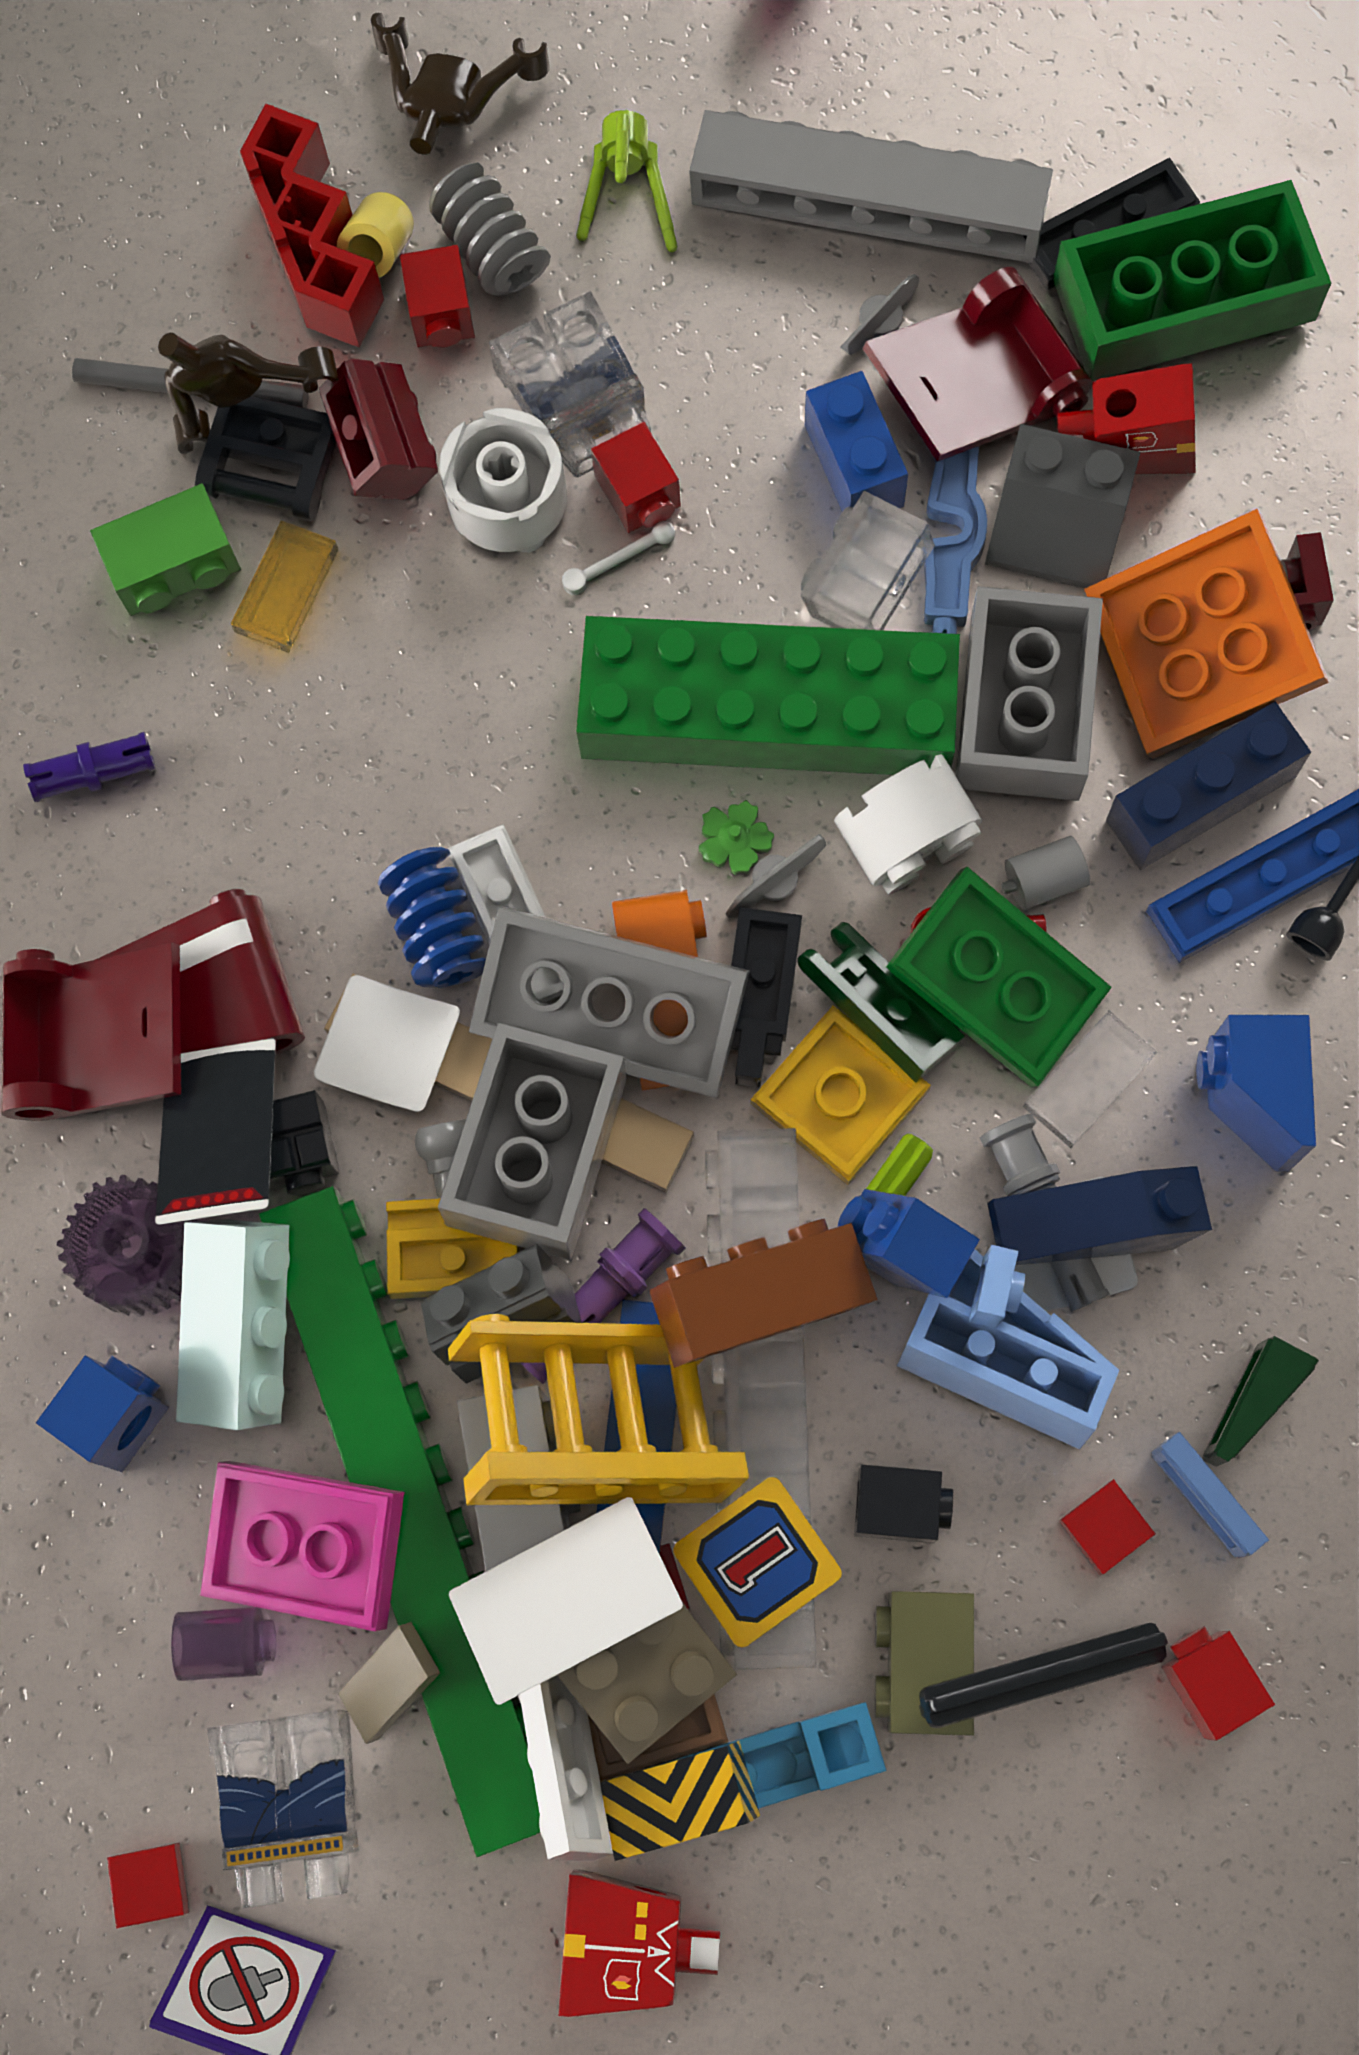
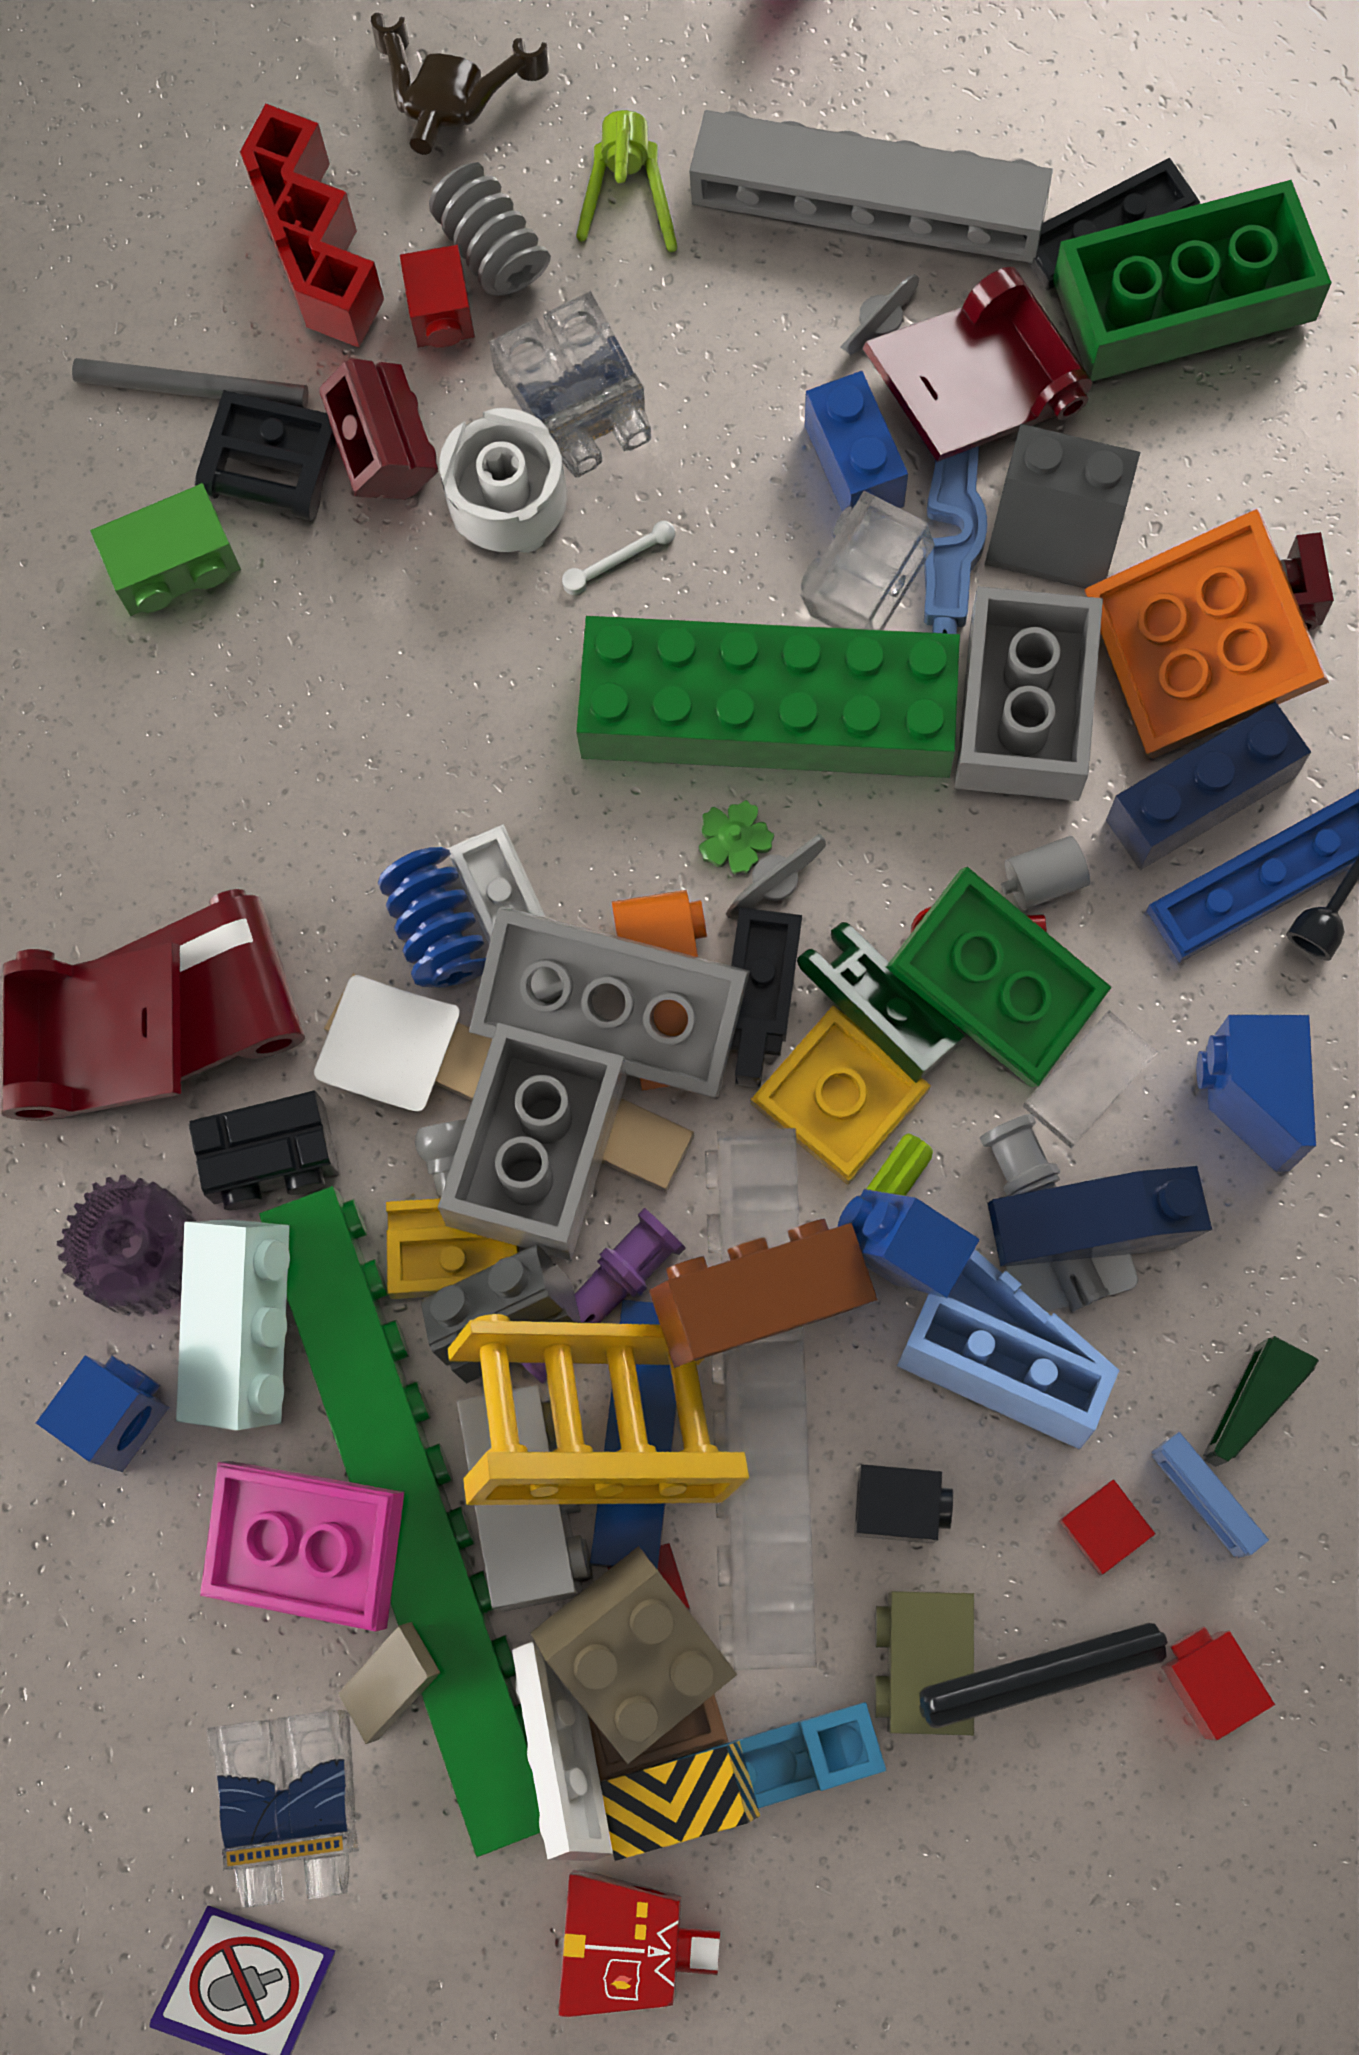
(89, 767): dark purple pin -> none
(148, 1885): red tile -> none
(218, 1134): black sticker -> none
(221, 1643): clear purple brick -> none
(226, 375): dark brown piece -> none
(284, 586): clear yellow tile -> none
(378, 230): light yellow brick -> none
(564, 1600): white sticker -> none
(636, 478): red brick -> none
(757, 1561): sticker -> none
(909, 822): white brick -> none
(997, 1287): light blue plate -> none
(1145, 414): red torso -> none

